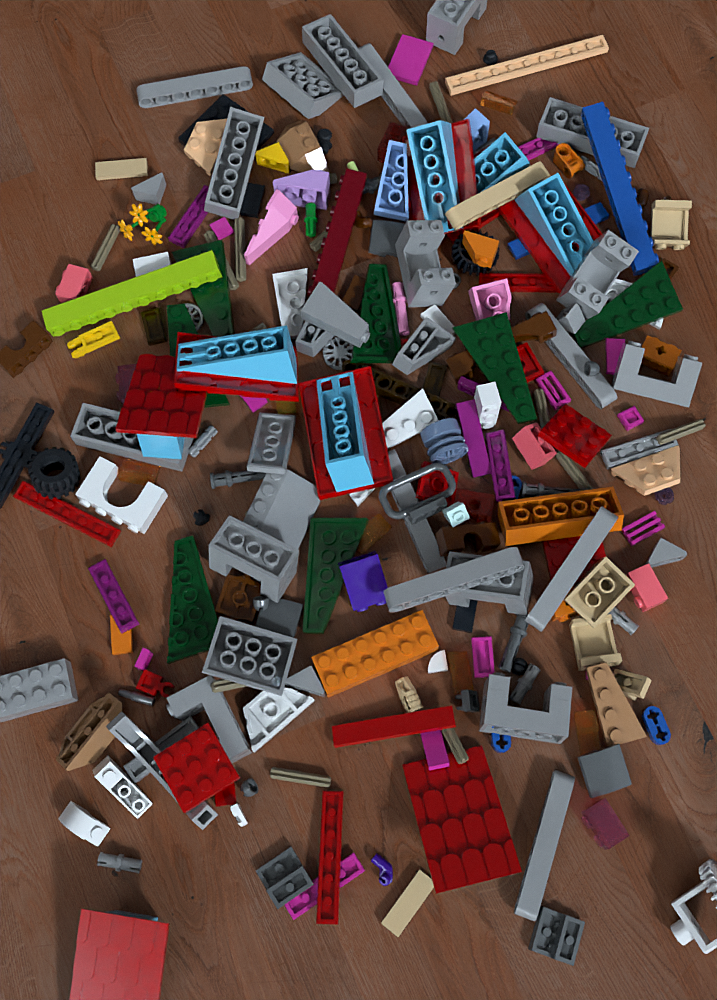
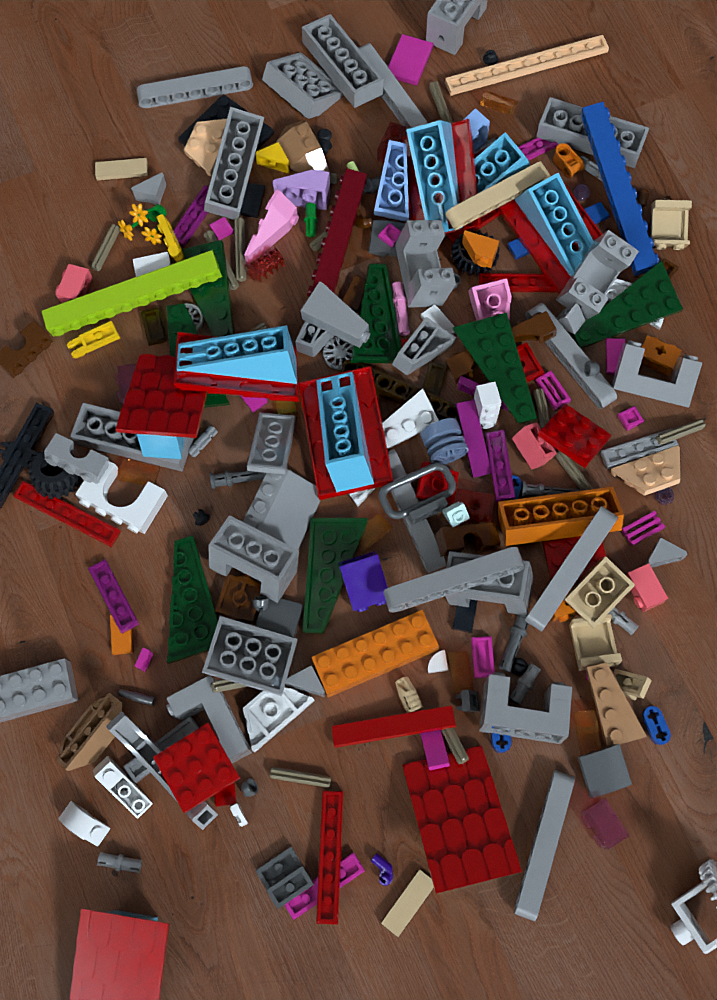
(89, 468): none -> light grey arch
(152, 683): red plate -> none
(171, 241): none -> yellow hinge
(265, 265): none -> clear red piece
(291, 297): white wing -> none
(389, 235): none -> dark pink tile
(556, 935): dark grey slope -> none

